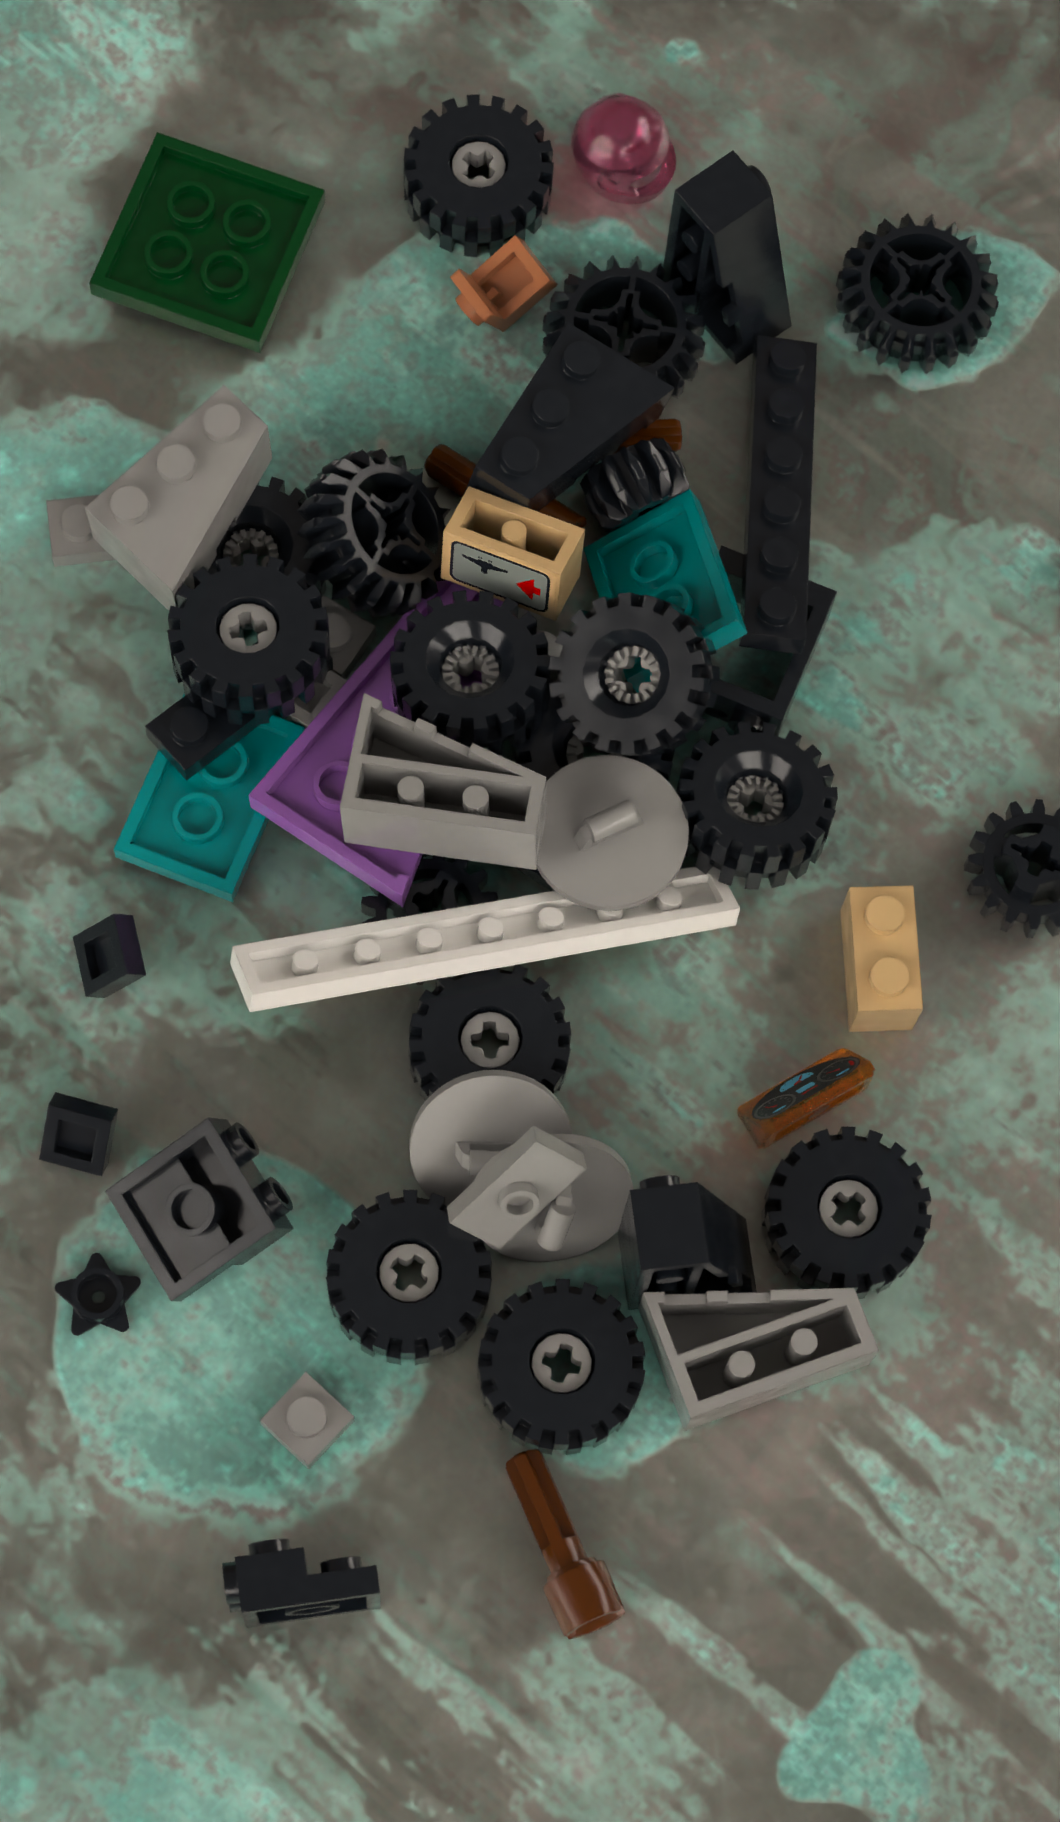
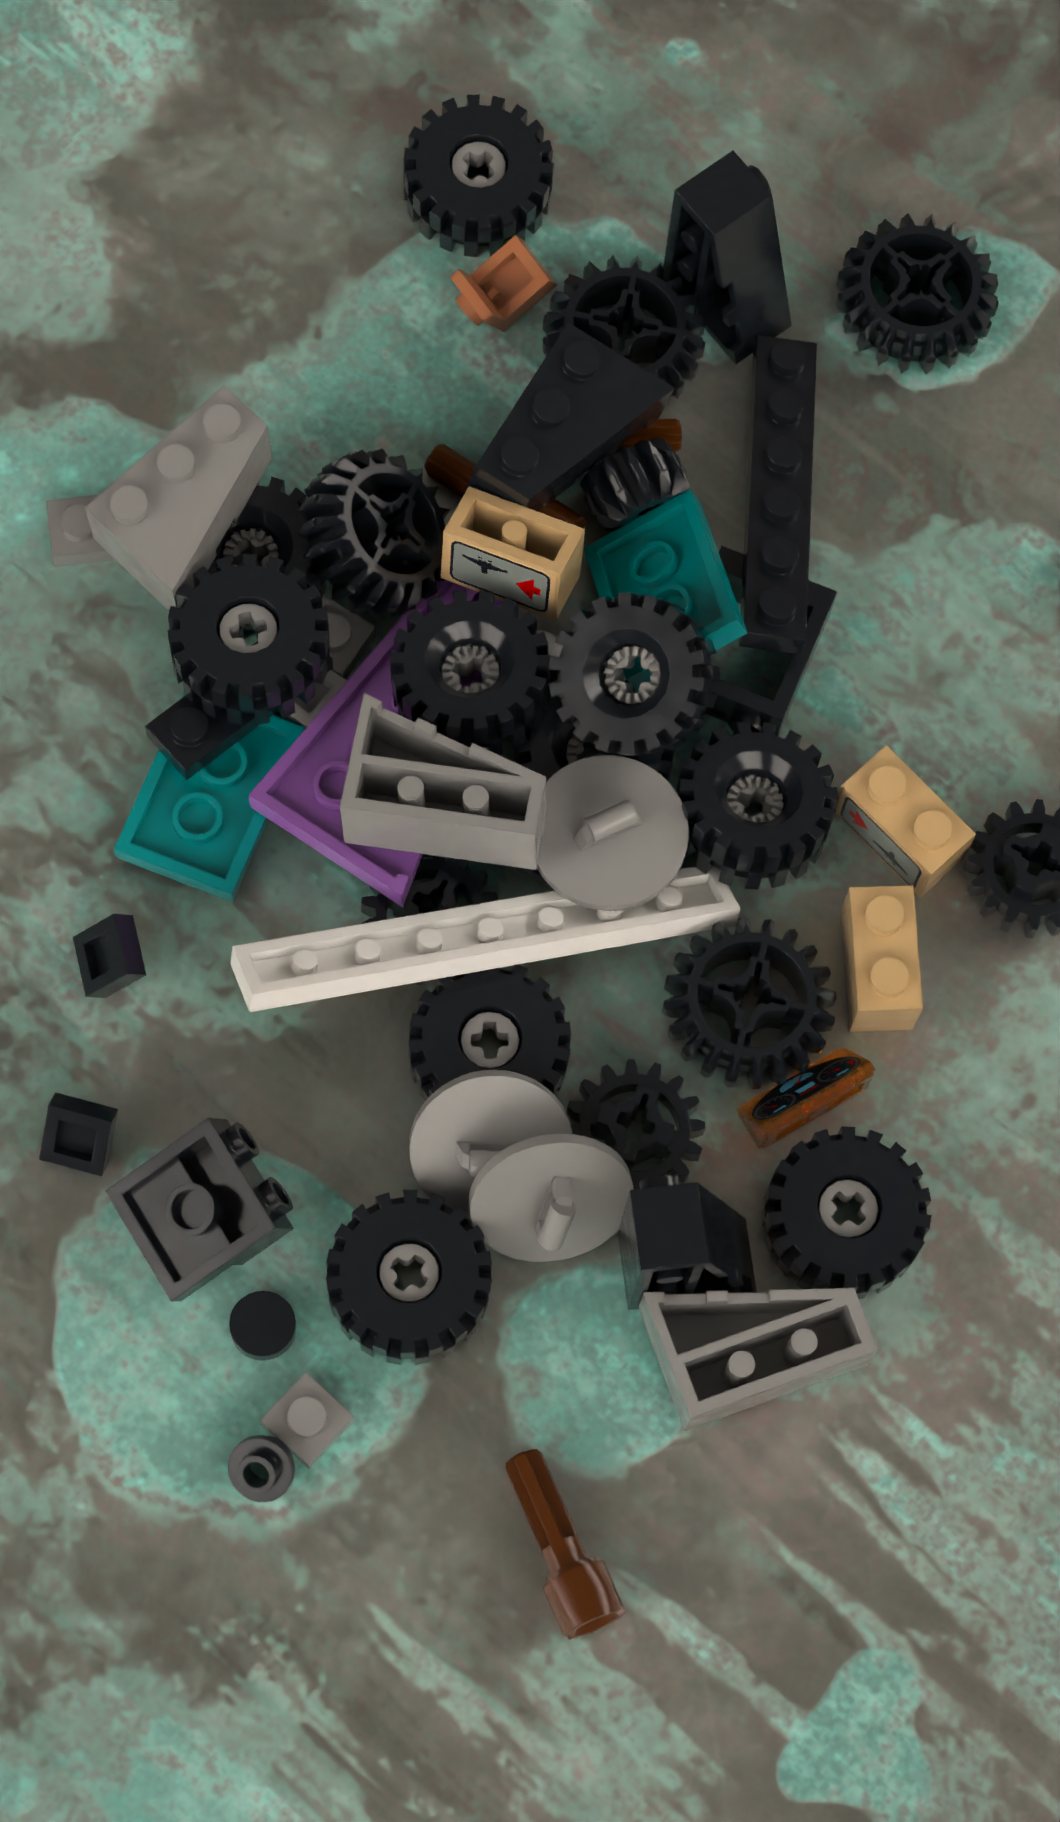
(98, 1278): black plate -> none
(207, 242): dark green plate -> none
(262, 1325): none -> black tile
(268, 1452): none -> black plate
(276, 1588): black plate -> none
(516, 1187): light grey plate -> none
(521, 1387): black bush -> none
(620, 143): clear pink helmet -> none
(657, 1137): none -> black gear
(772, 1008): none -> black gear
(903, 821): none -> tan brick

